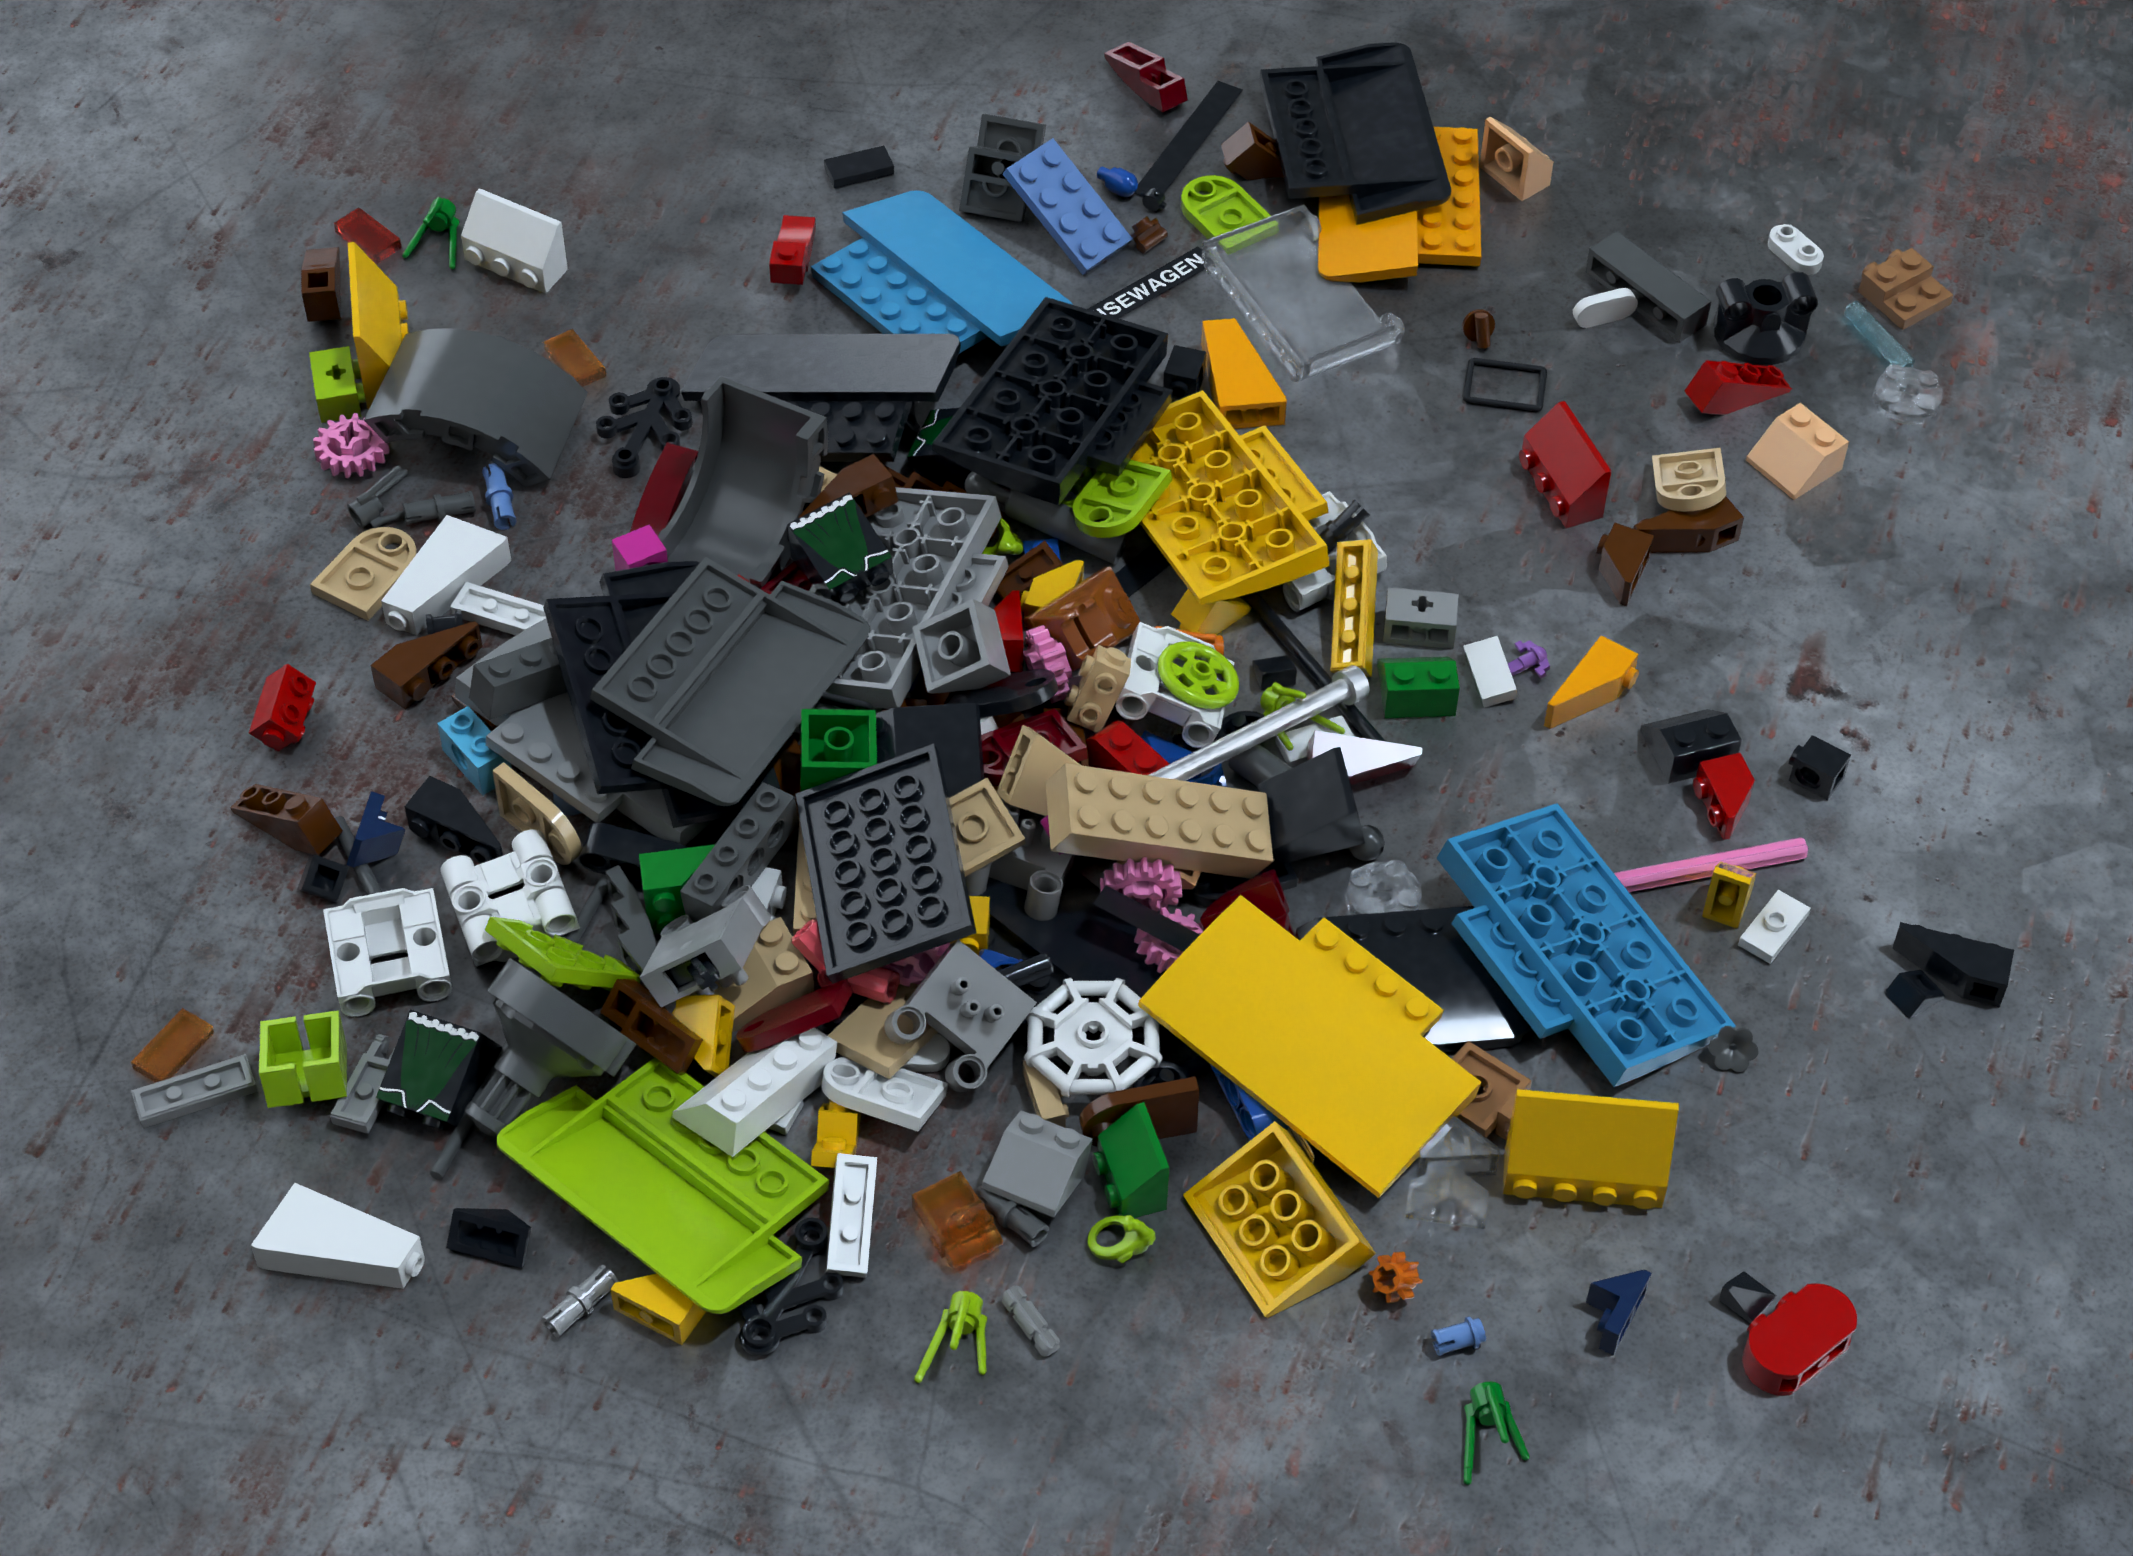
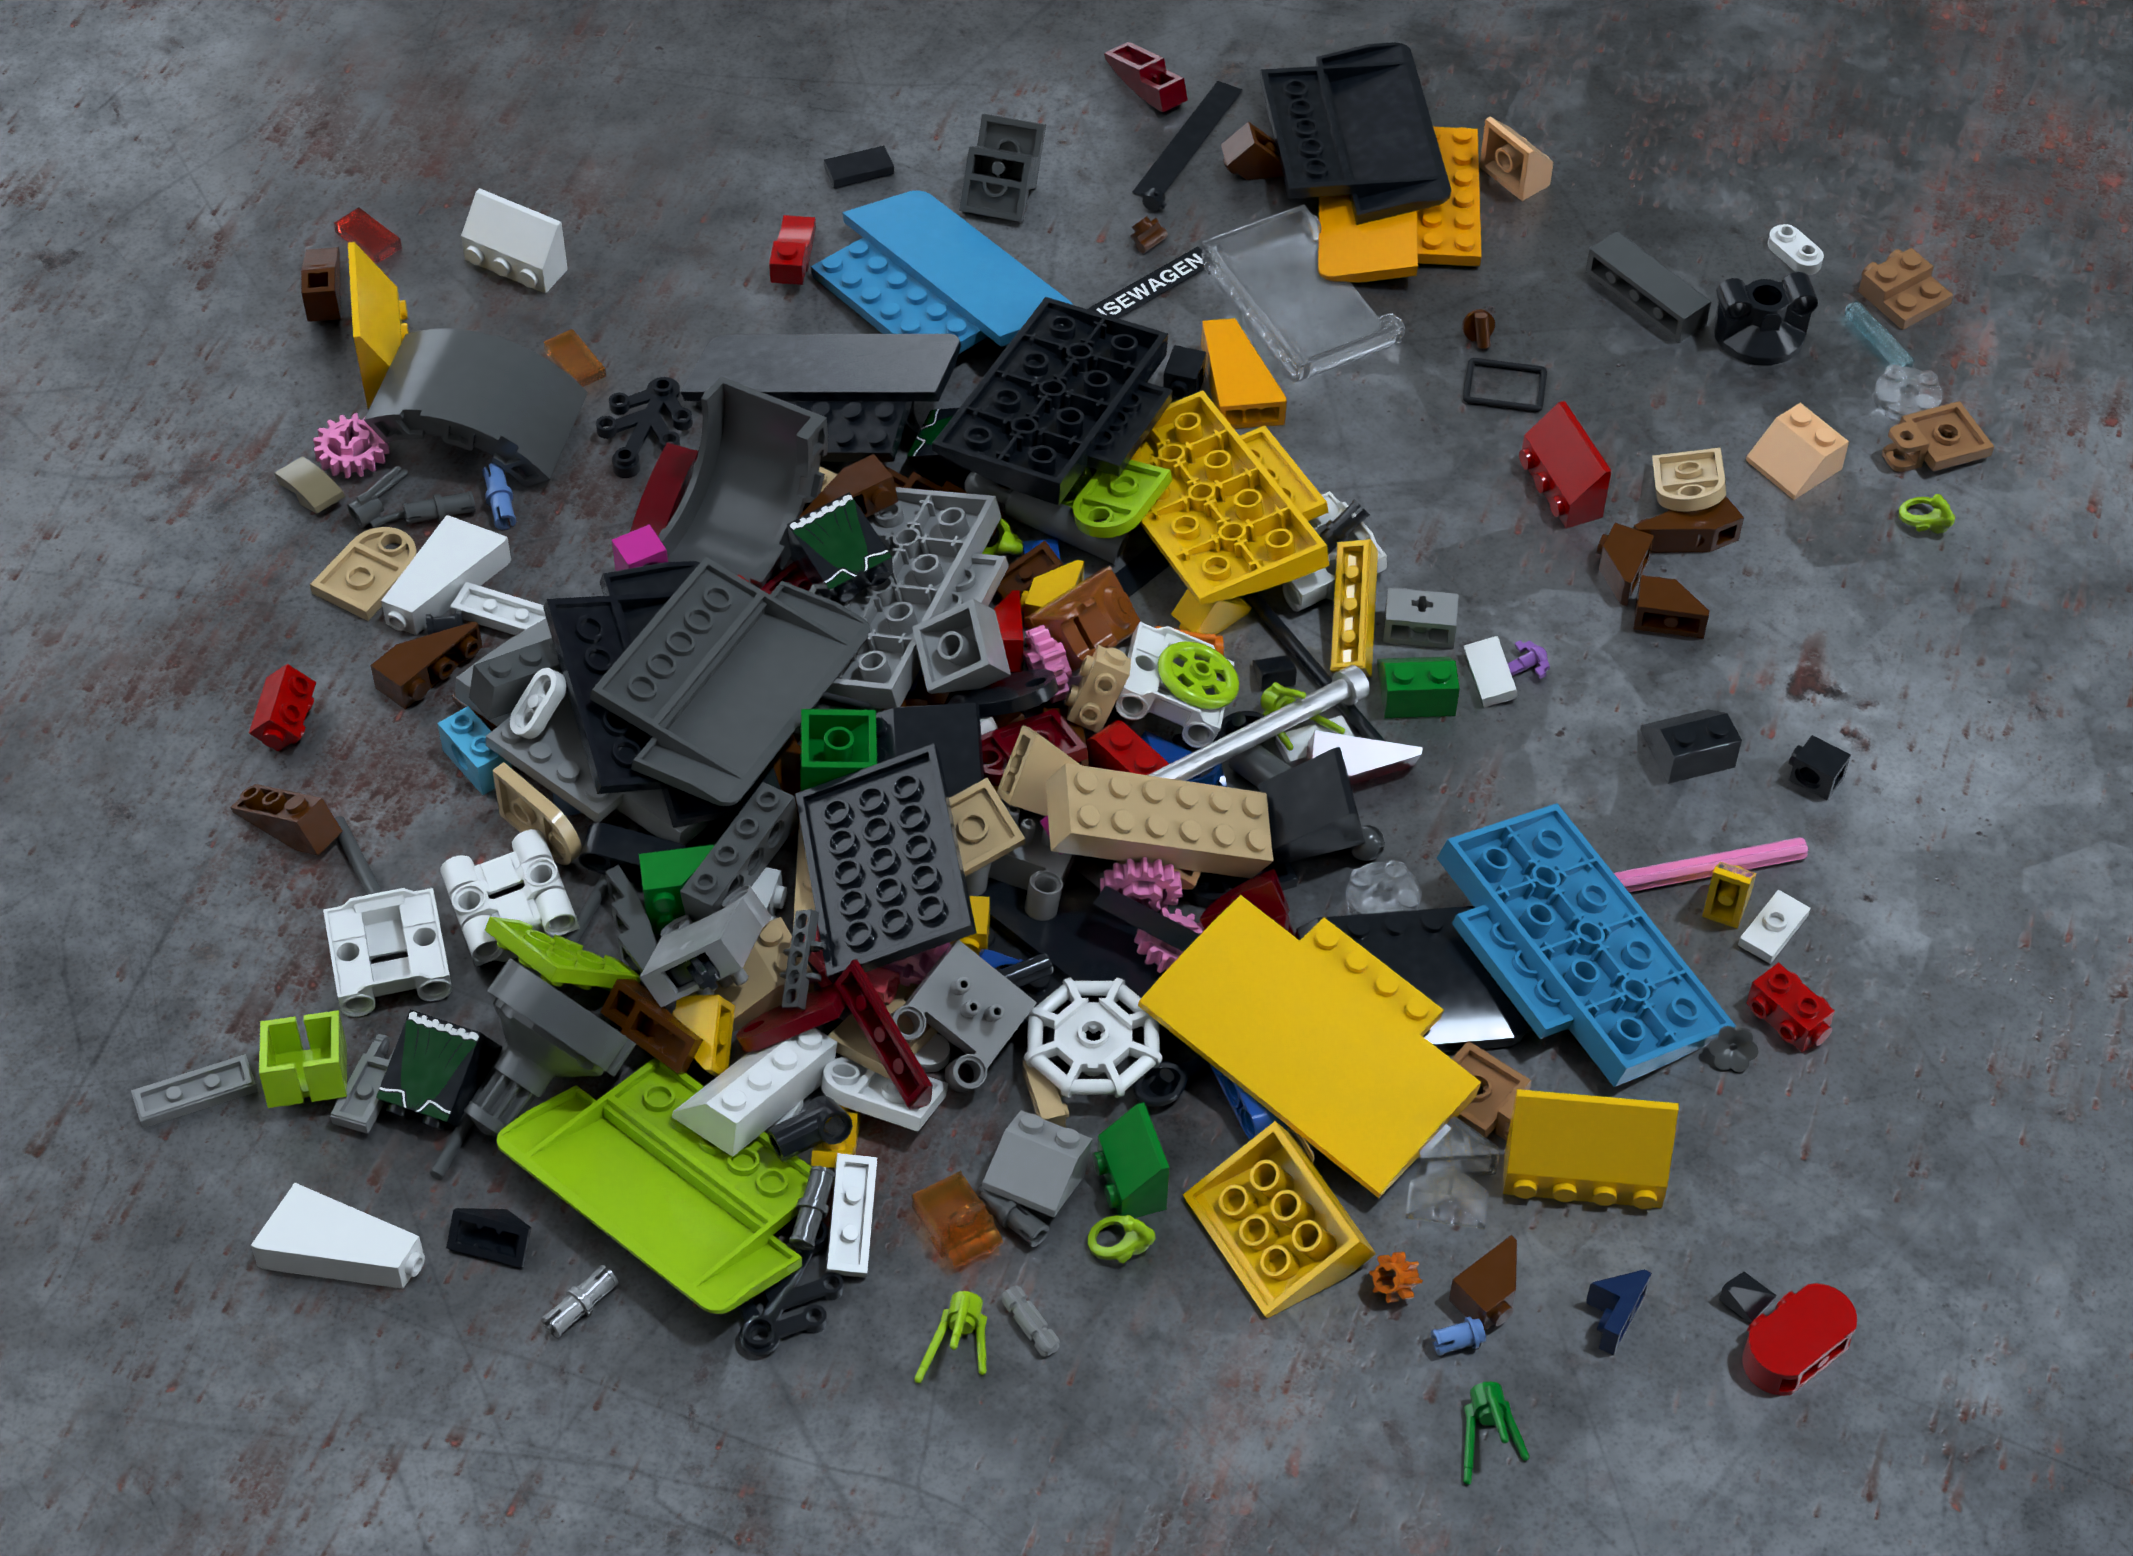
(172, 1046): clear orange tile -> none
(310, 484): none -> dark tan slope
(323, 878): black slope -> none
(335, 383): lime brick -> none
(375, 836): dark blue slope -> none
(438, 218): green plant -> none
(450, 819): black slope -> none
(538, 703): none -> white plate
(657, 1306): yellow slope -> none
(800, 980): none -> dark grey piece
(809, 1128): none -> black piece
(812, 1208): none -> dark grey pin
(884, 1036): none -> dark red slope
(1067, 206): medium blue plate -> none
(1118, 181): blue cylinder -> none
(1169, 1105): reddish brown tile -> none
(1221, 210): lime tile -> none
(1488, 1285): none -> reddish brown slope
(1594, 682): light orange slope -> none
(1605, 307): white tile -> none
(1669, 608): none -> reddish brown slope
(1725, 789): red slope -> none
(1734, 386): red slope -> none
(1791, 1008): none -> red brick
(1913, 992): black slope -> none
(1923, 439): none -> medium nougat plate
(1937, 521): none -> lime piece
(1961, 964): black slope -> none

